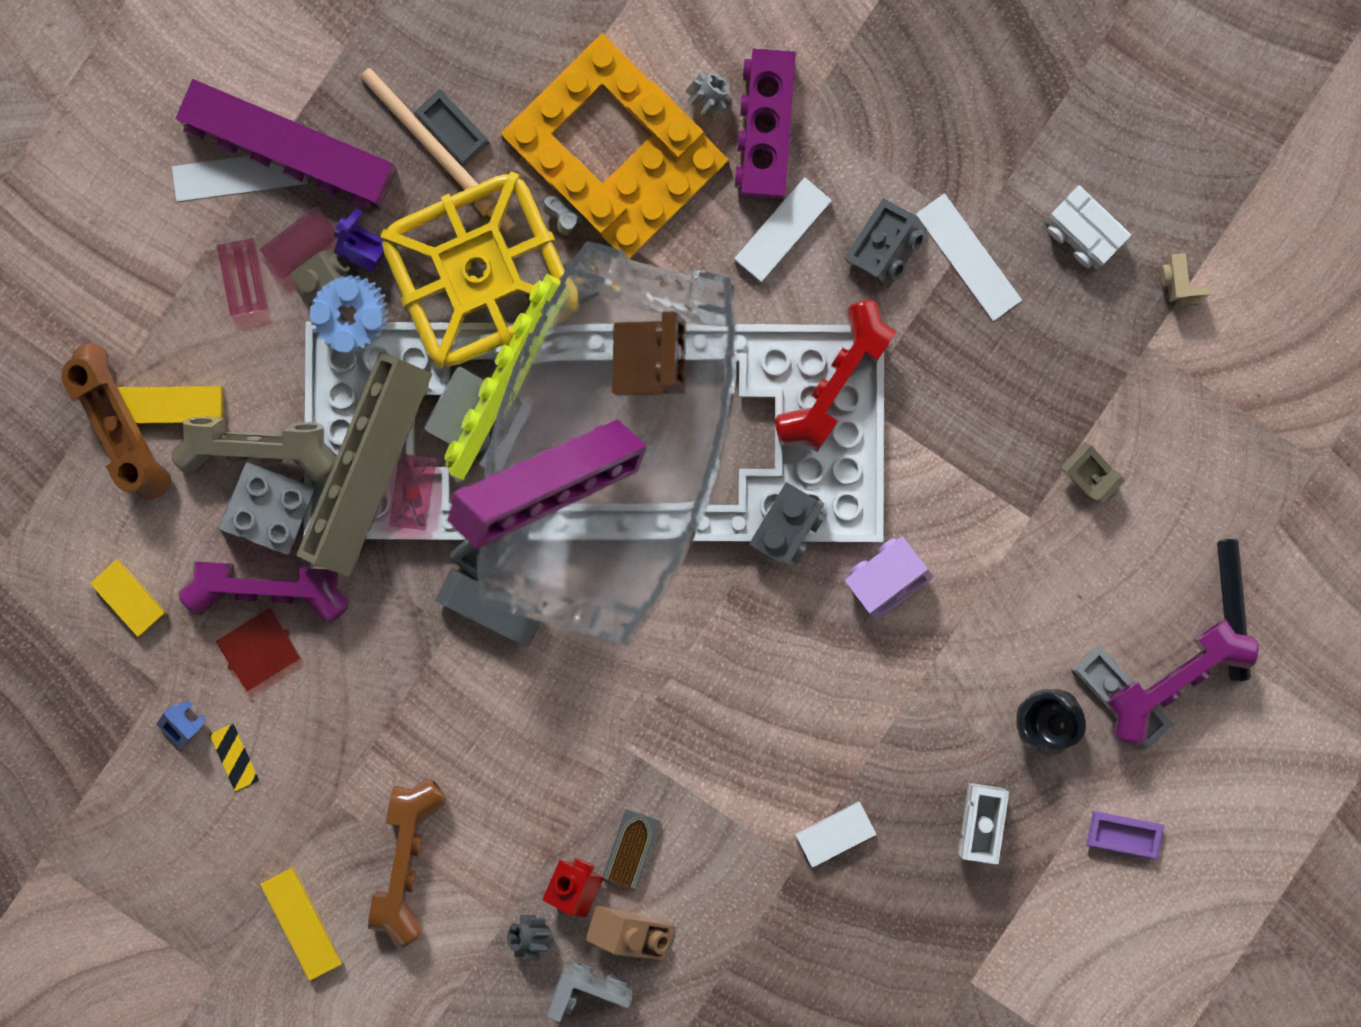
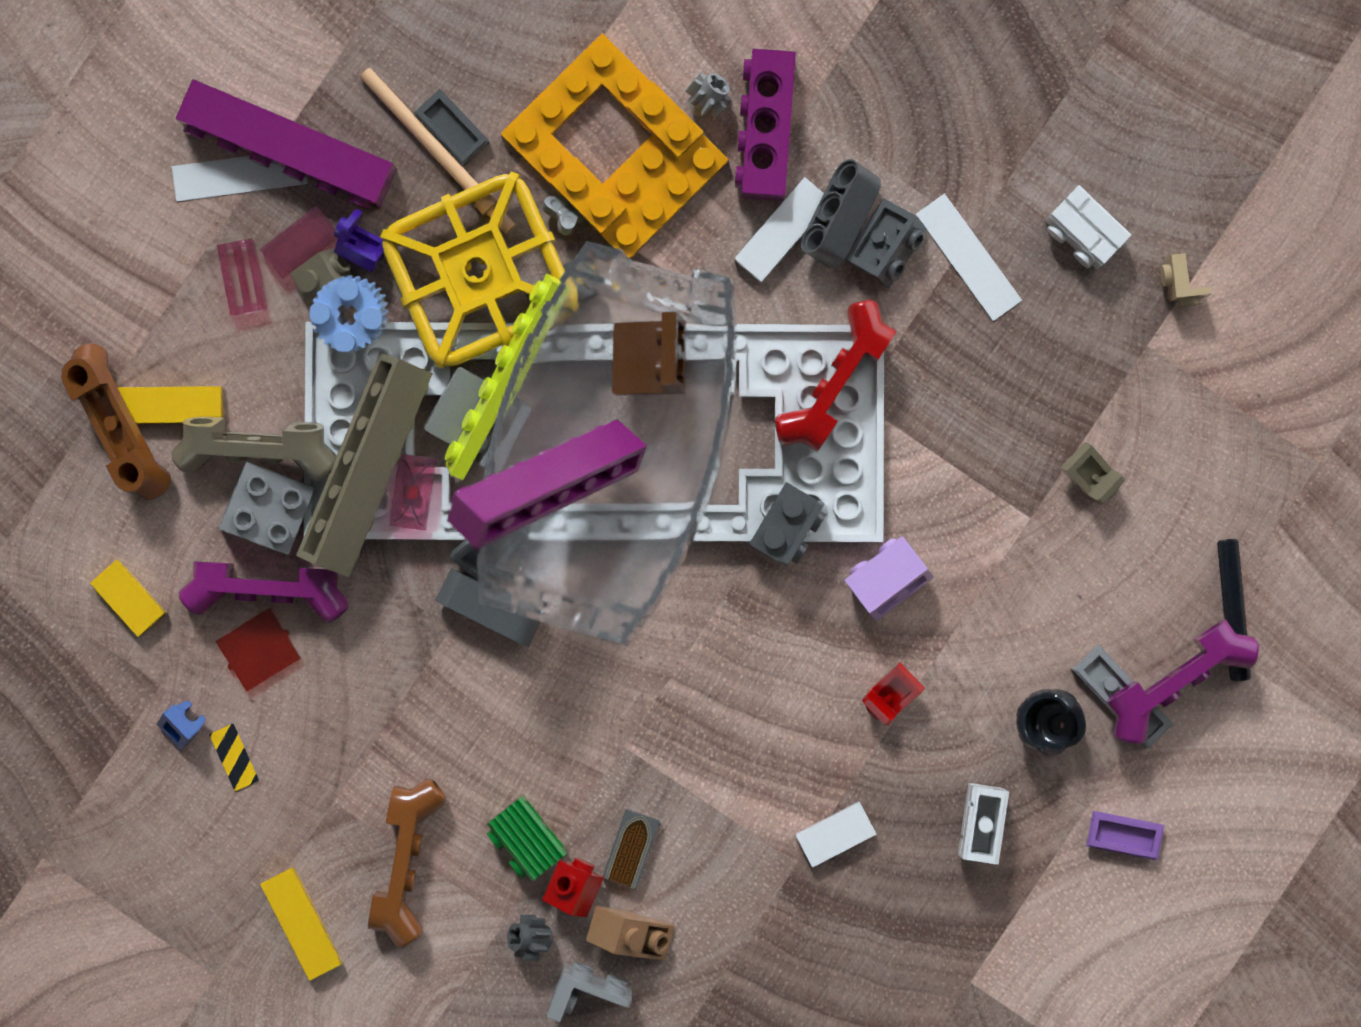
(526, 839): none -> green brick
(840, 213): none -> dark grey beam
(892, 694): none -> red bracket

